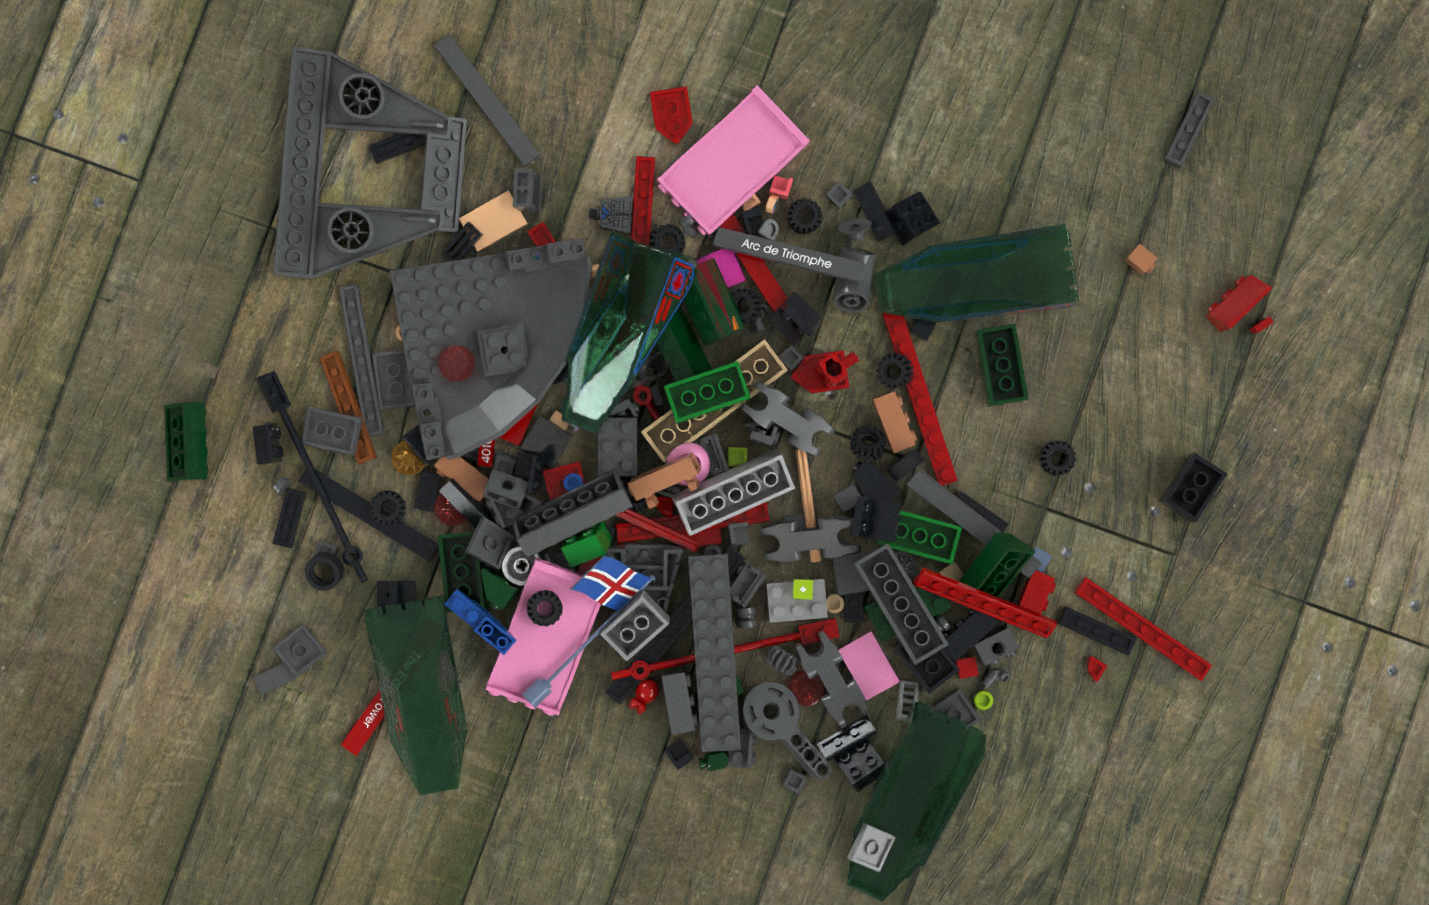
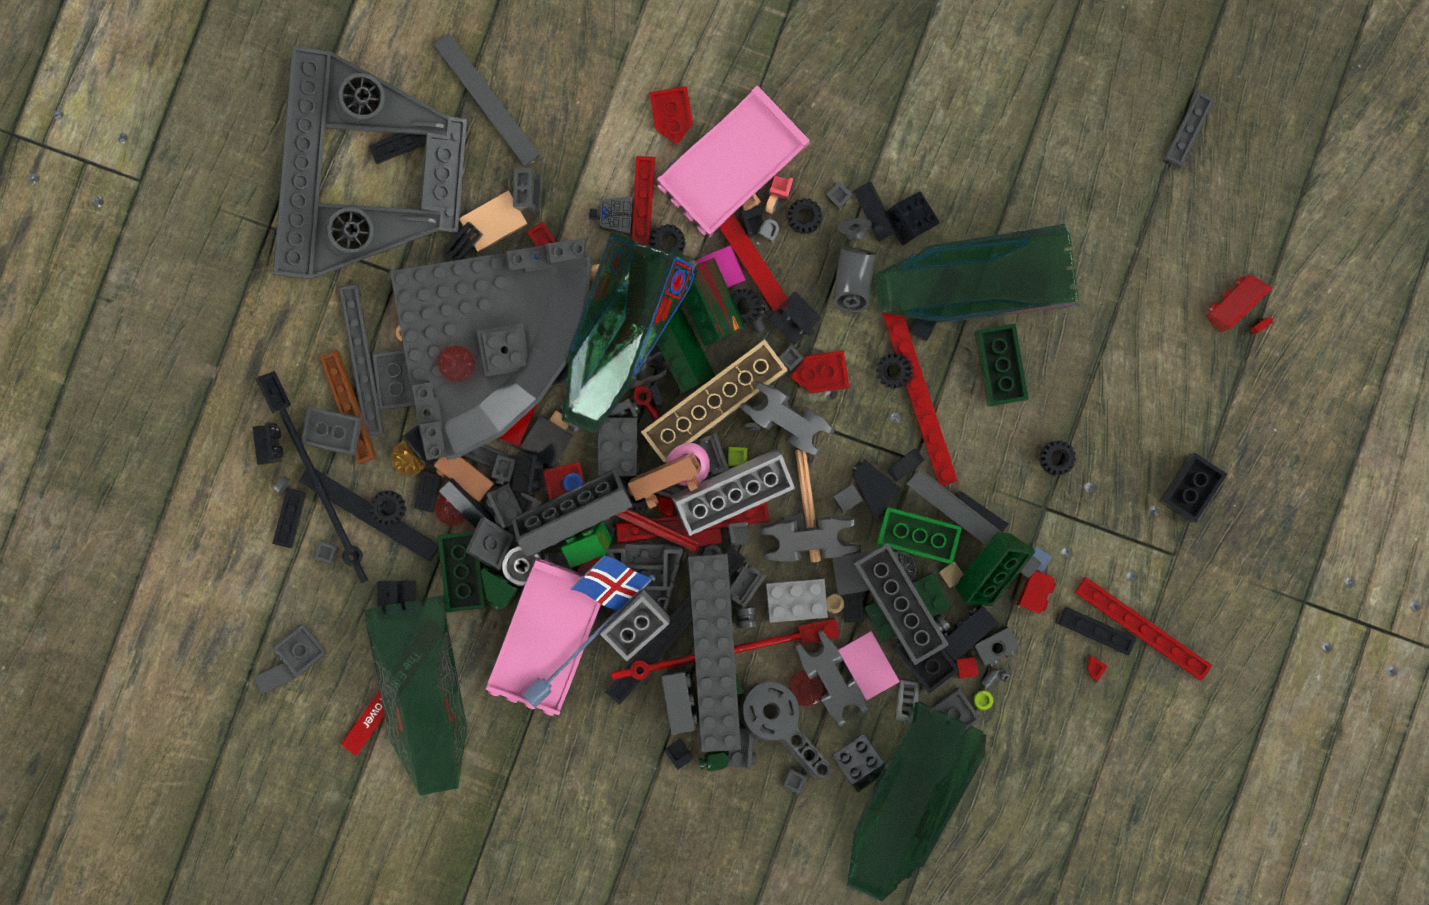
(186, 441): dark green slope -> none
(314, 580): black tyre -> none
(481, 620): blue slope -> none
(486, 454): red sticker -> none
(495, 491): dark grey brick -> none
(556, 608): black tyre -> none
(645, 694): red piece -> none
(686, 223): dark grey arm -> none
(707, 392): green brick -> none
(760, 437): dark grey bracket -> none
(782, 660): dark grey gear -> none
(789, 255): dark grey tile -> none
(802, 589): lime tile -> none
(839, 367): red piece -> none
(846, 738): tile -> none
(863, 450): black tyre -> none
(871, 847): light grey tile -> none
(876, 519): black bracket -> none
(894, 422): nougat brick -> none
(985, 603): red tile -> none
(1141, 260): nougat brick -> none

